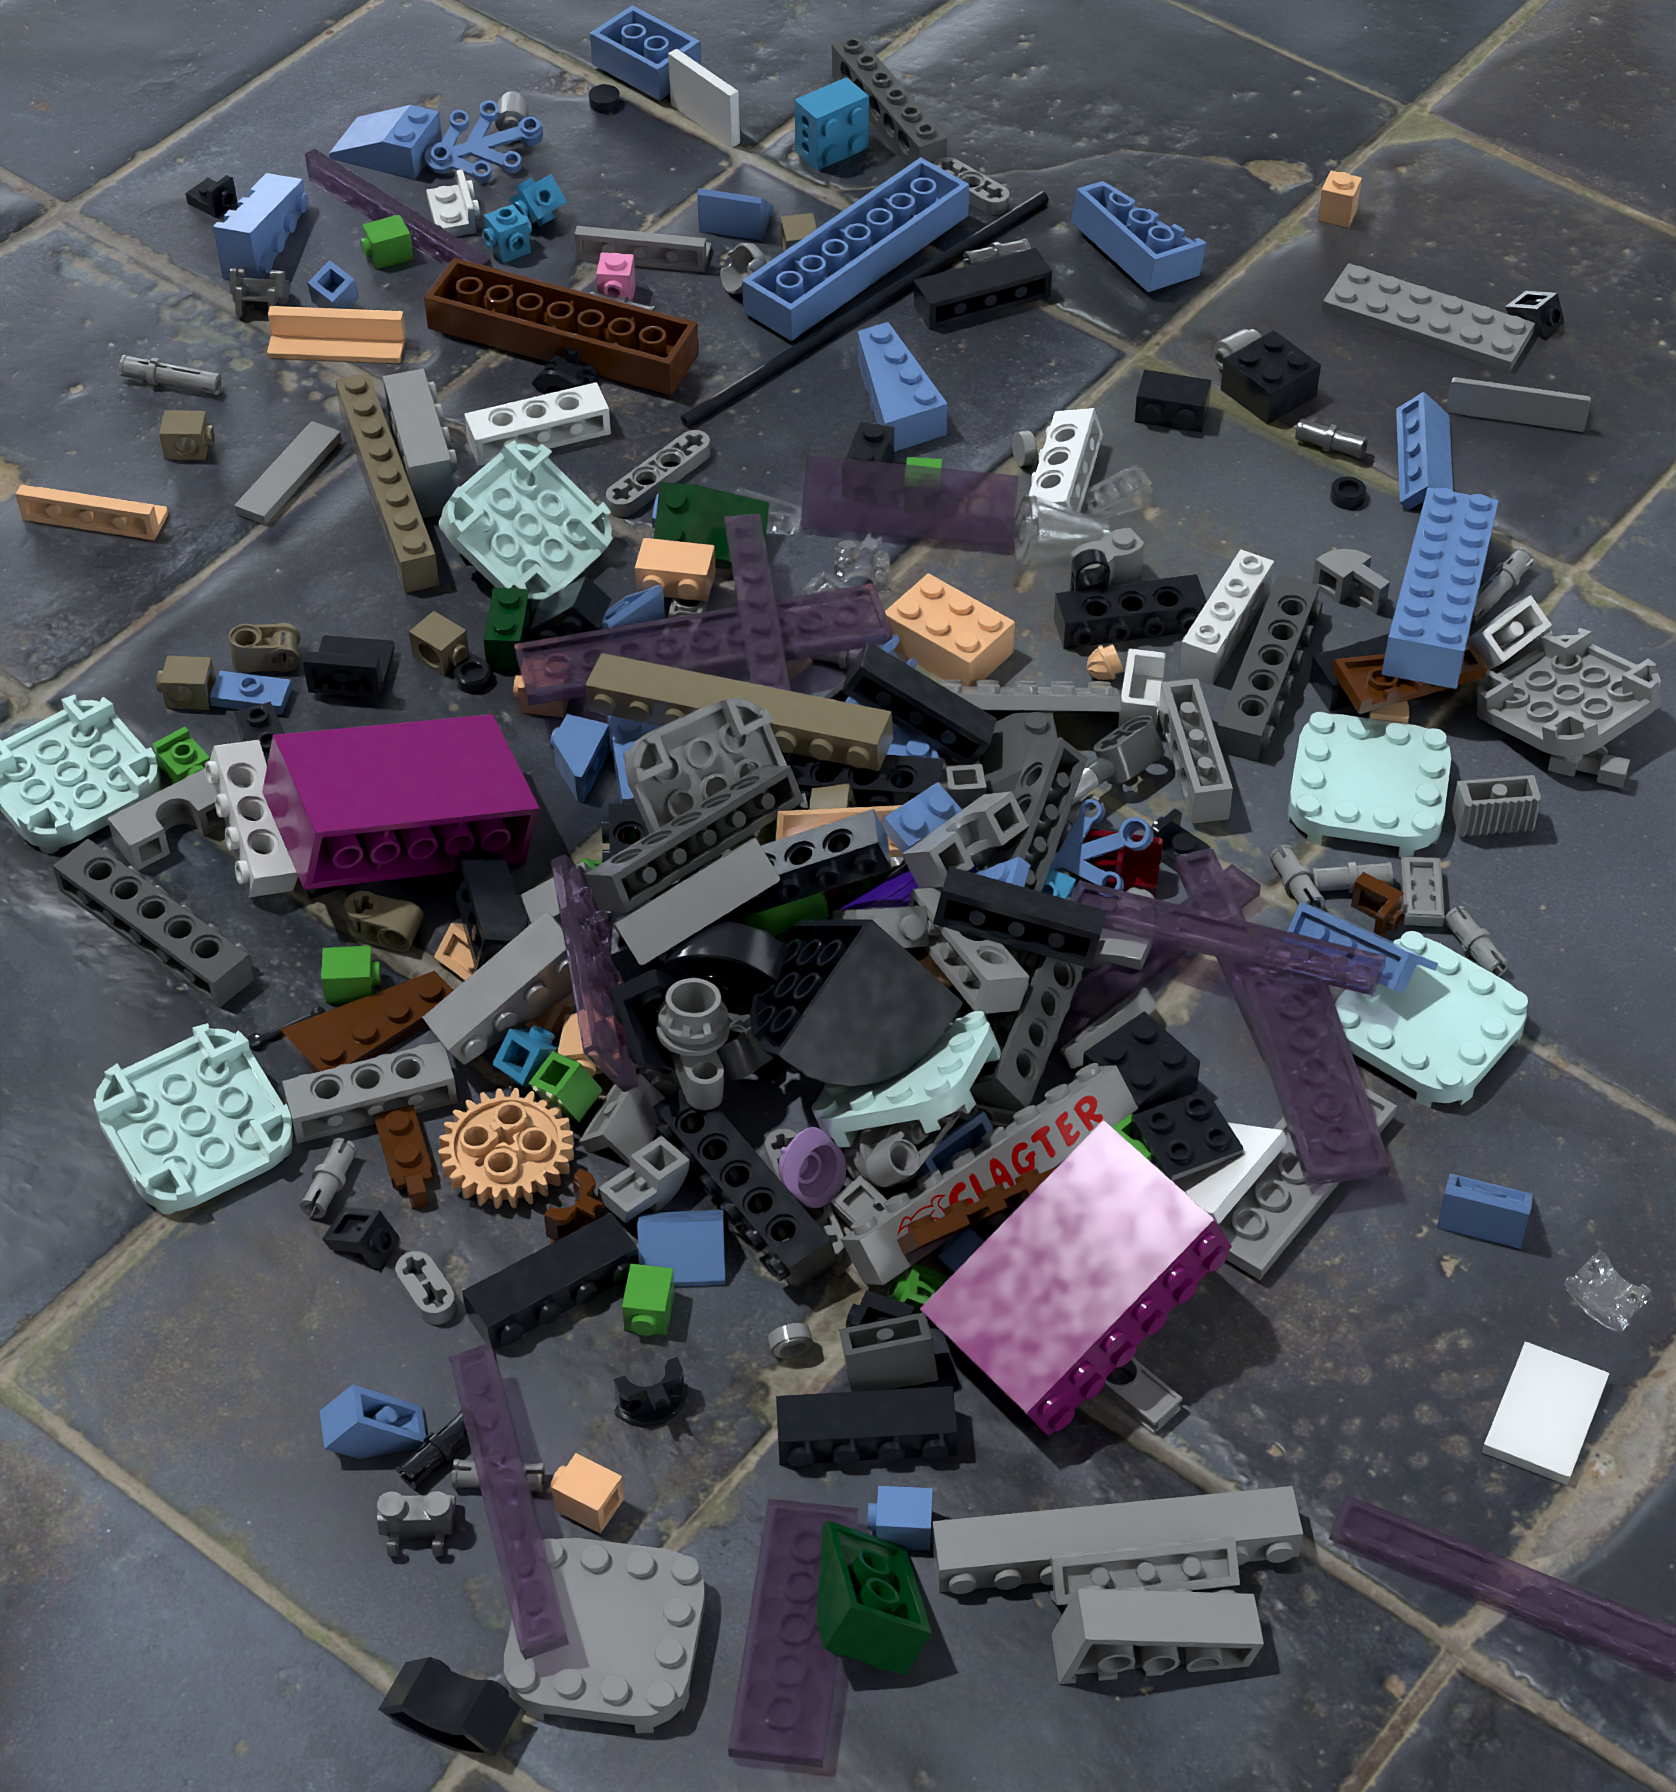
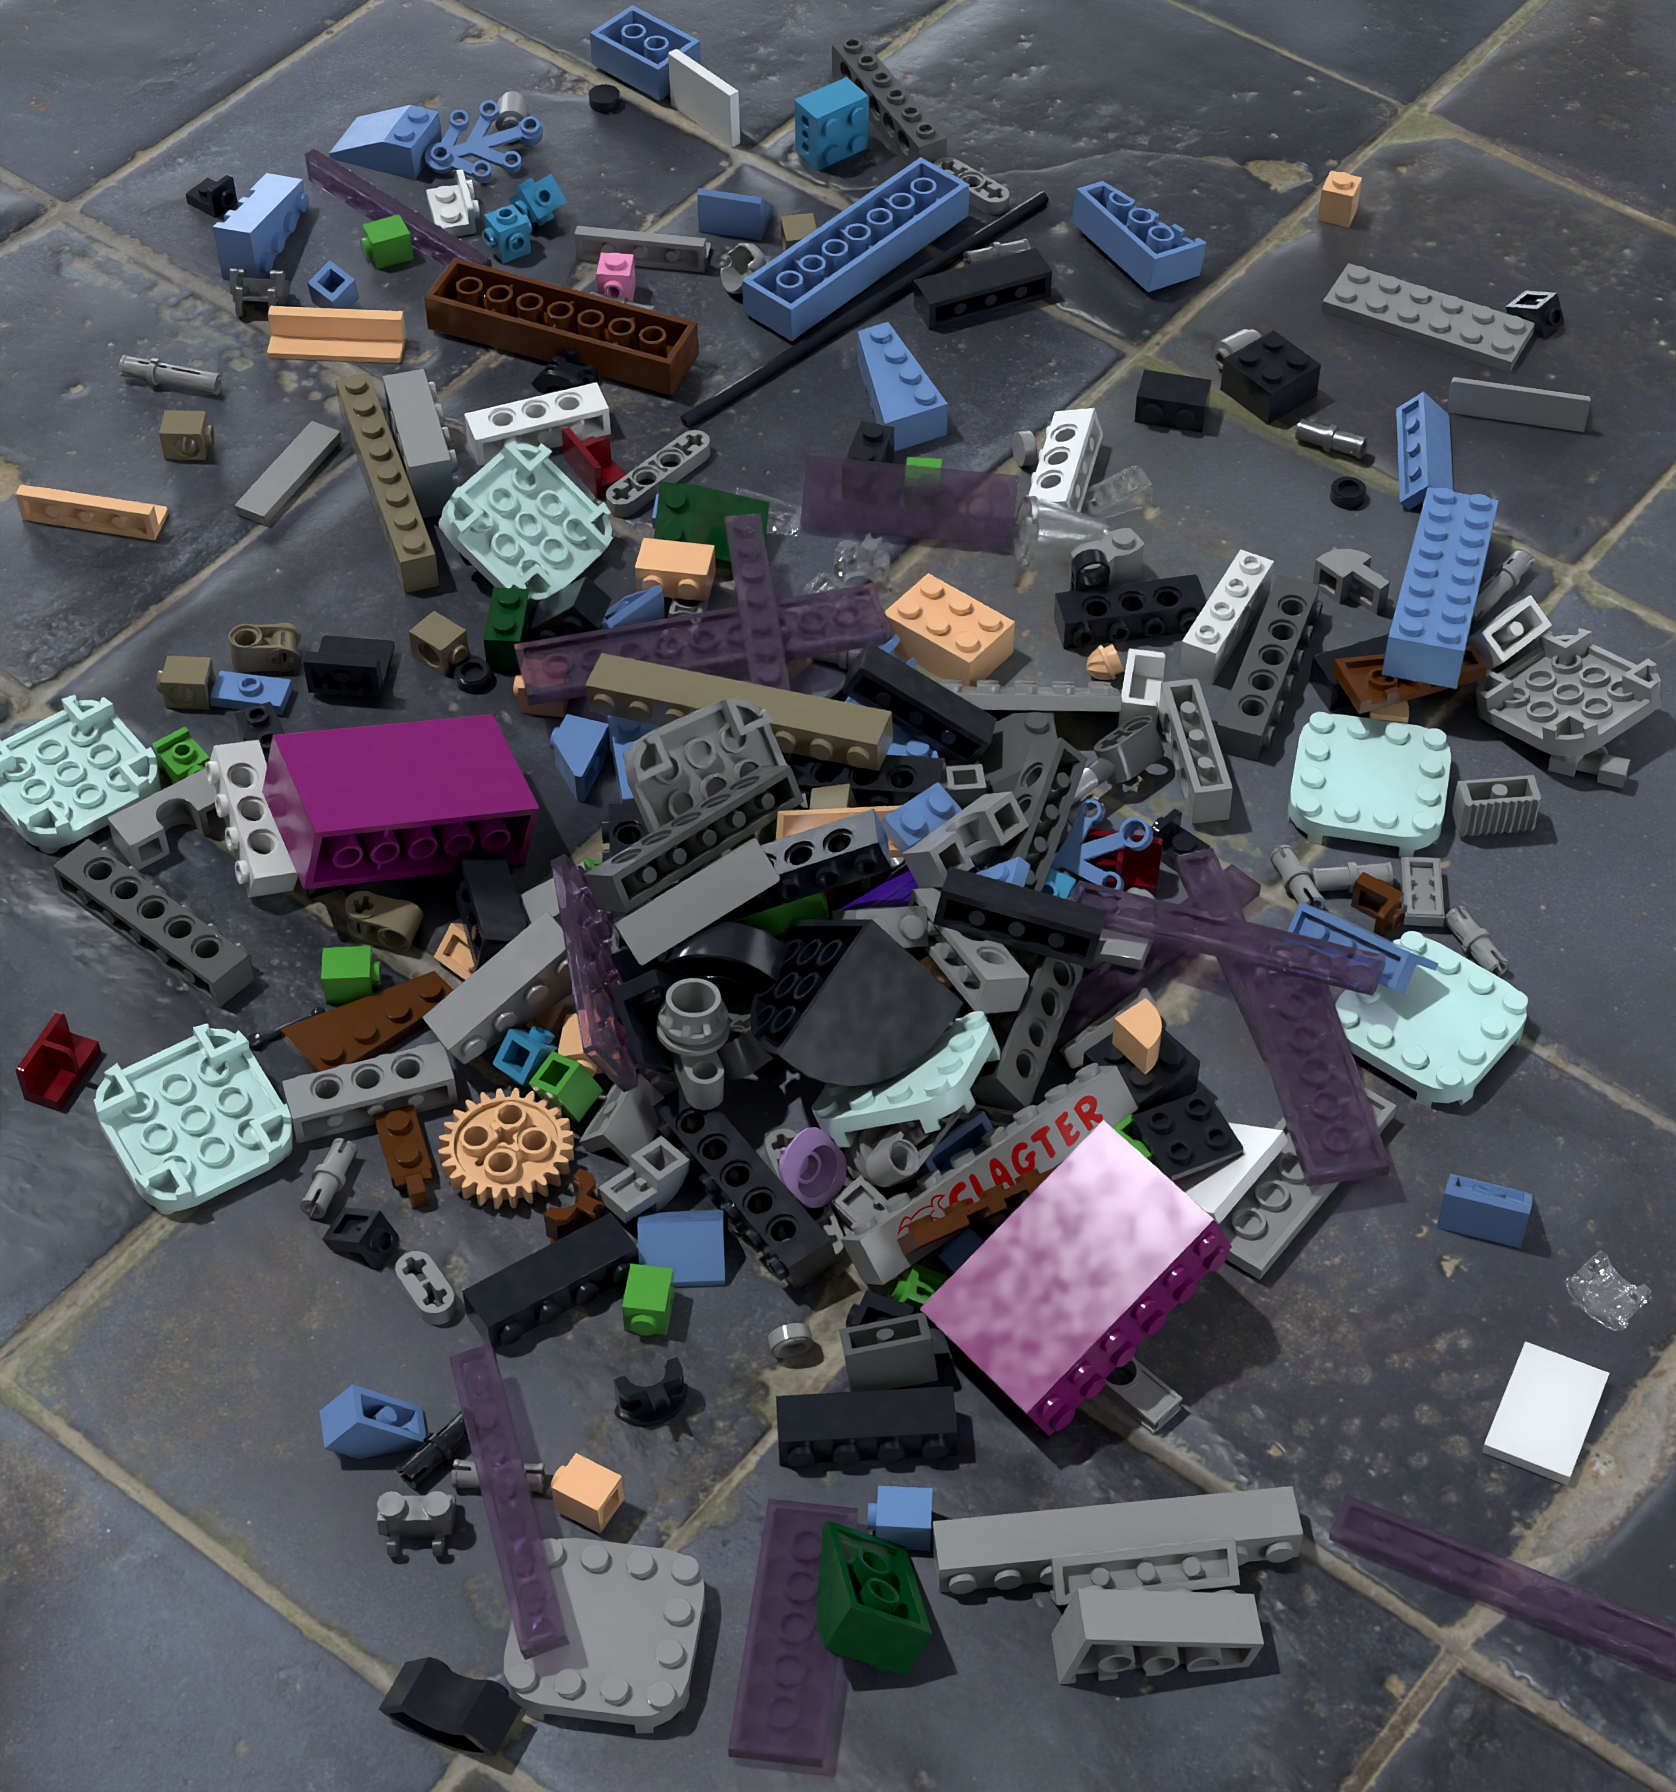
(55, 1064): none -> dark red panel
(591, 461): none -> dark red panel
(1139, 1034): none -> light nougat brick

